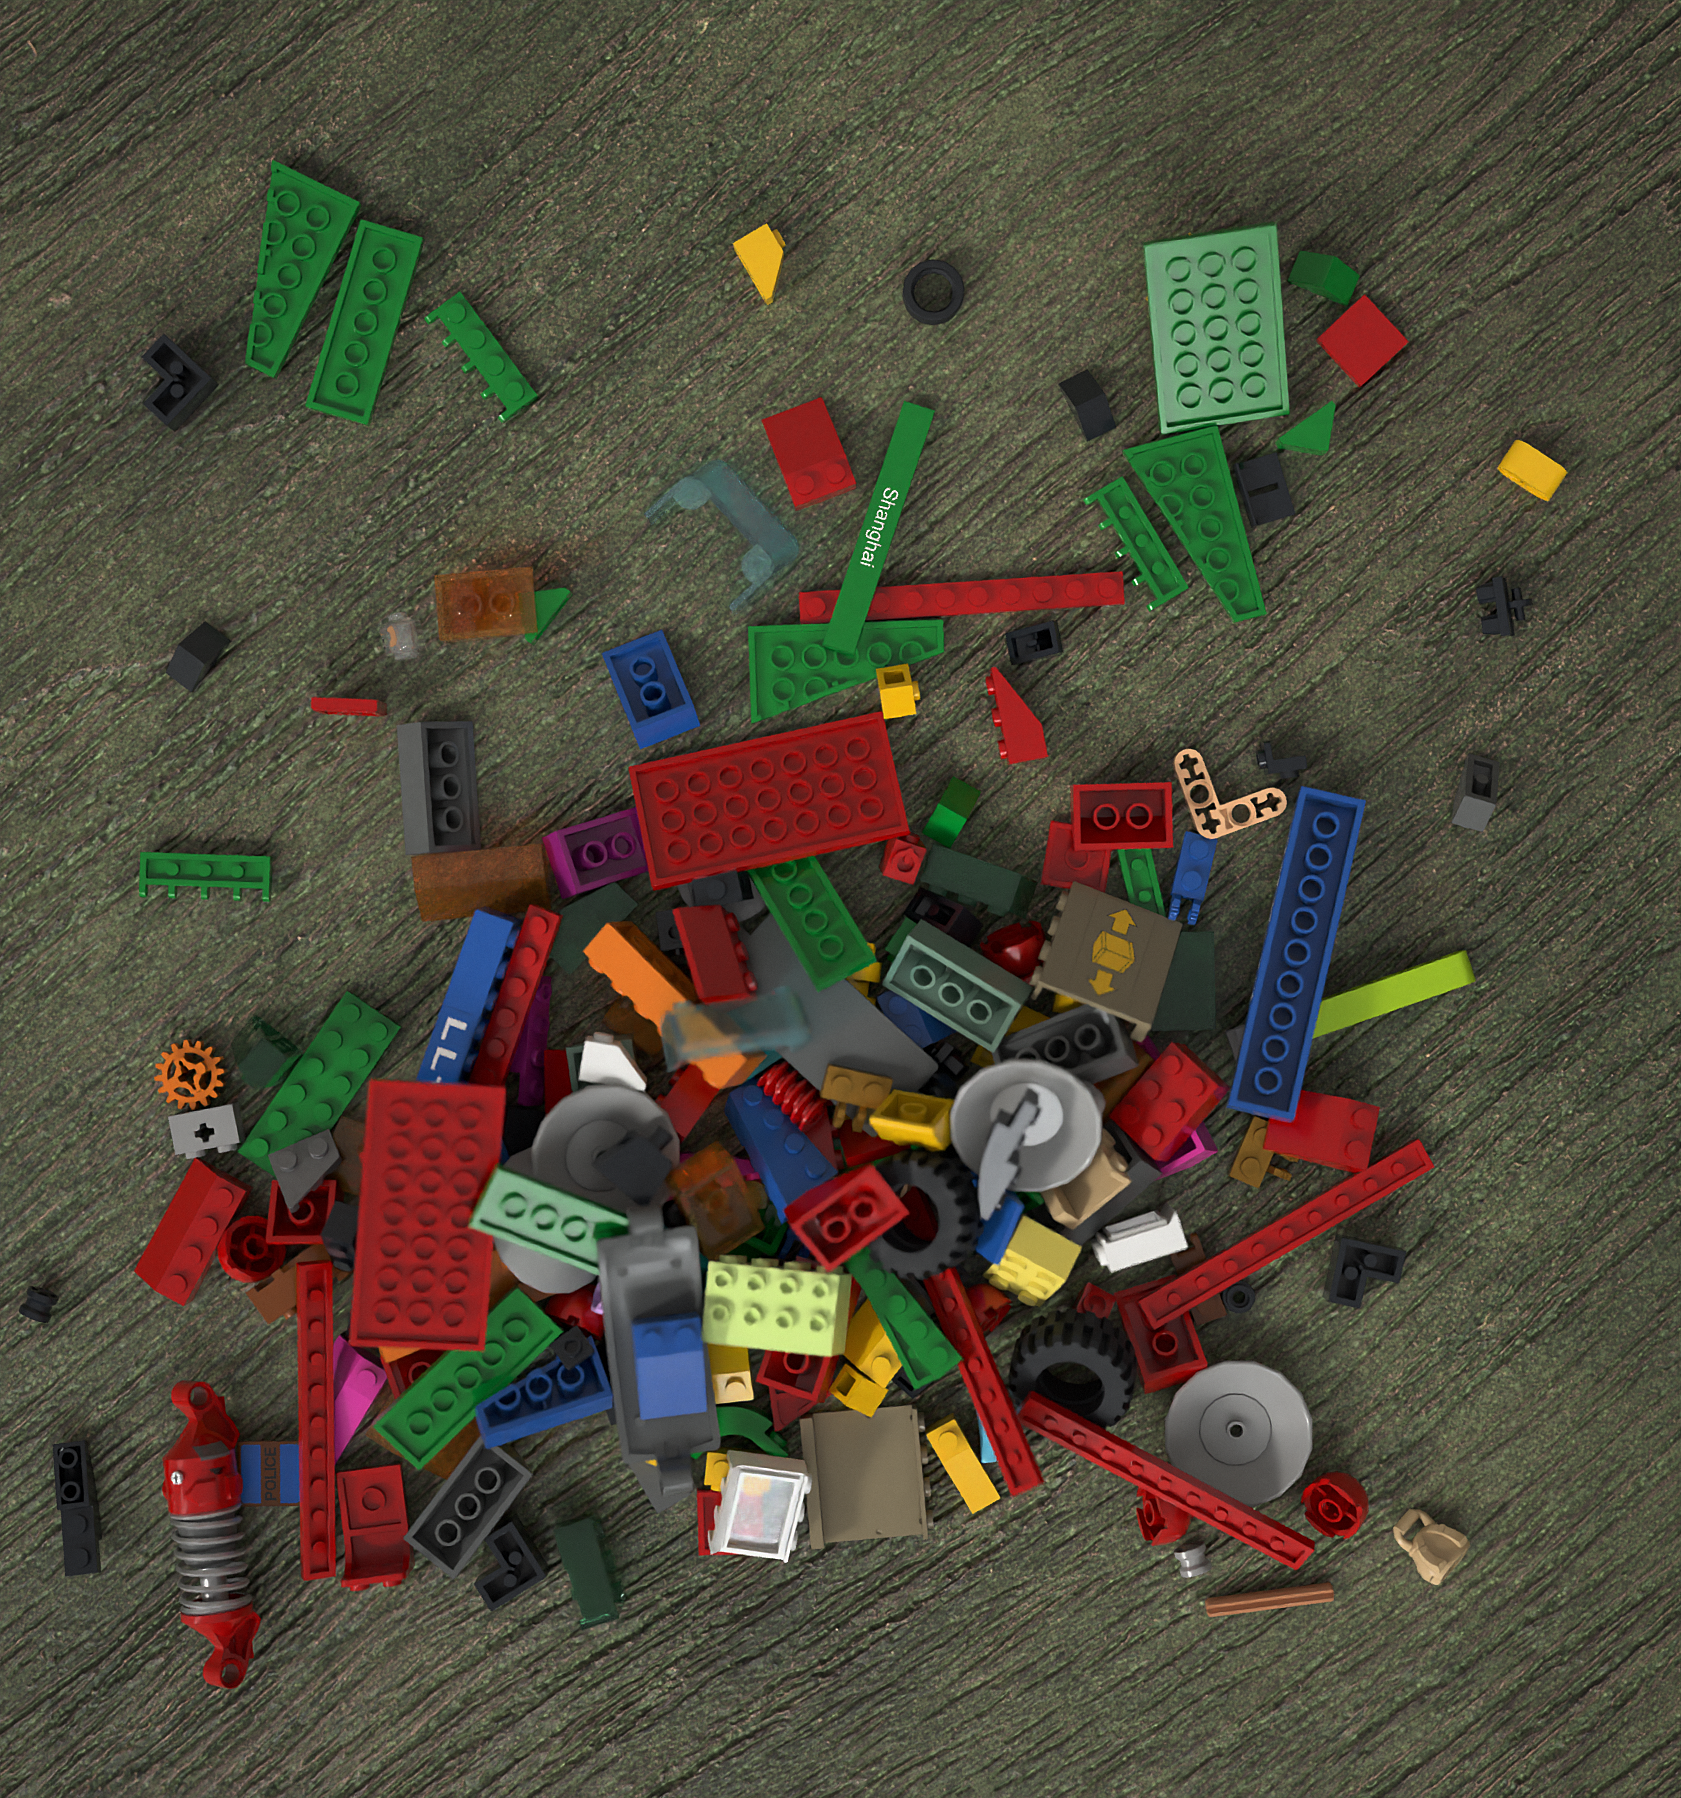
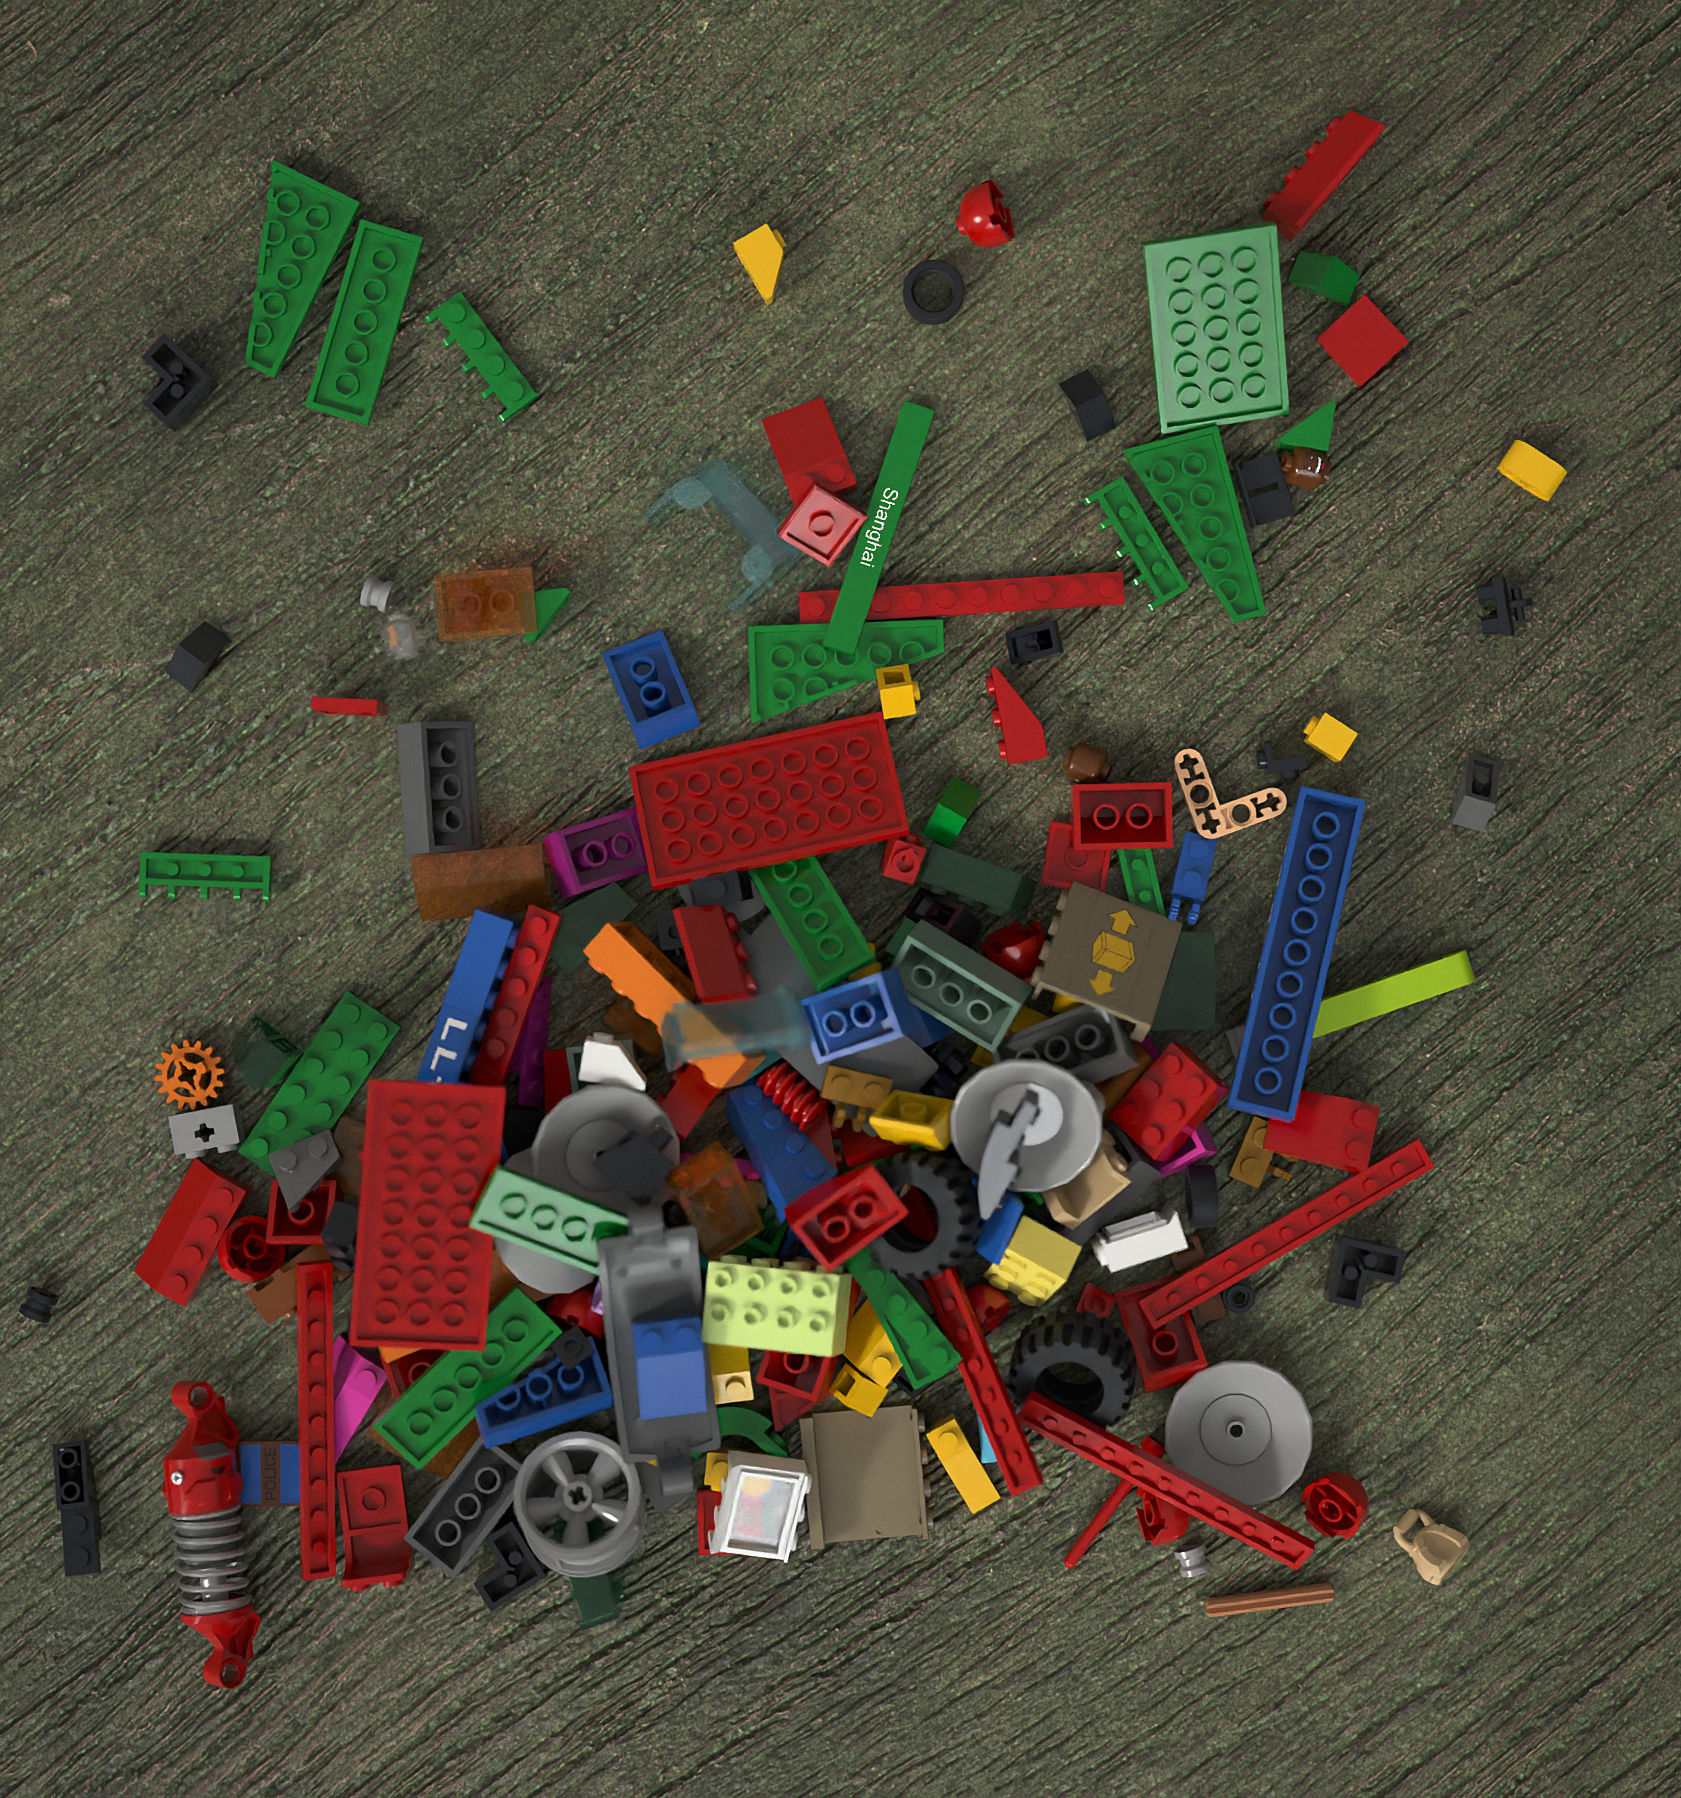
(377, 593): none -> light grey wheel
(555, 1461): none -> light grey wheel
(821, 524): none -> tile
(859, 1015): none -> blue slope
(984, 216): none -> red cylinder
(1086, 764): none -> reddish brown head
(1149, 1445): none -> red piece
(1201, 1196): none -> black tyre
(1305, 467): none -> reddish brown head
(1322, 173): none -> red slope
(1329, 736): none -> yellow brick

